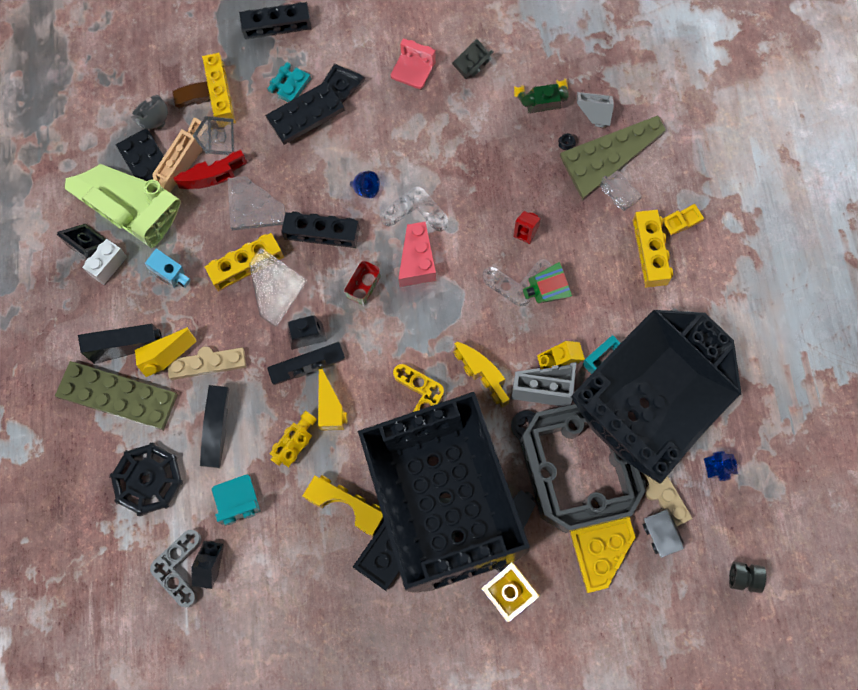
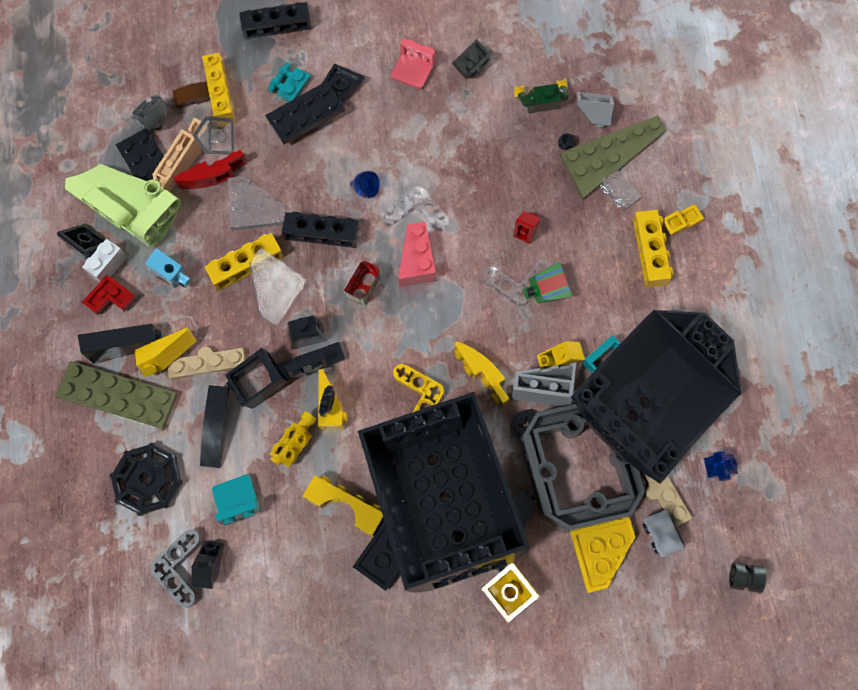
(108, 291): none -> red plate
(233, 376): none -> black window
(327, 401): none -> black gear

